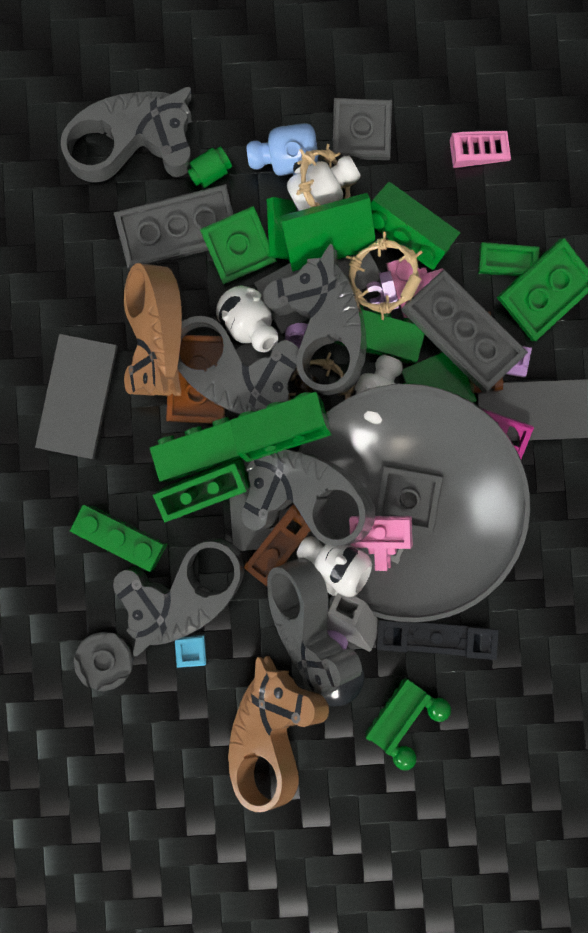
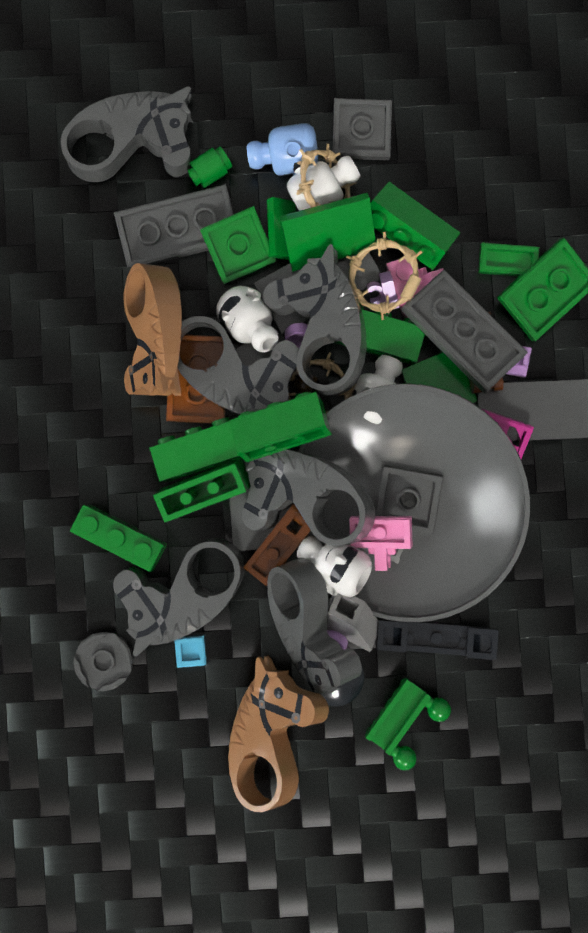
(76, 396): dark grey tile -> none
(460, 159): bright pink slope -> none

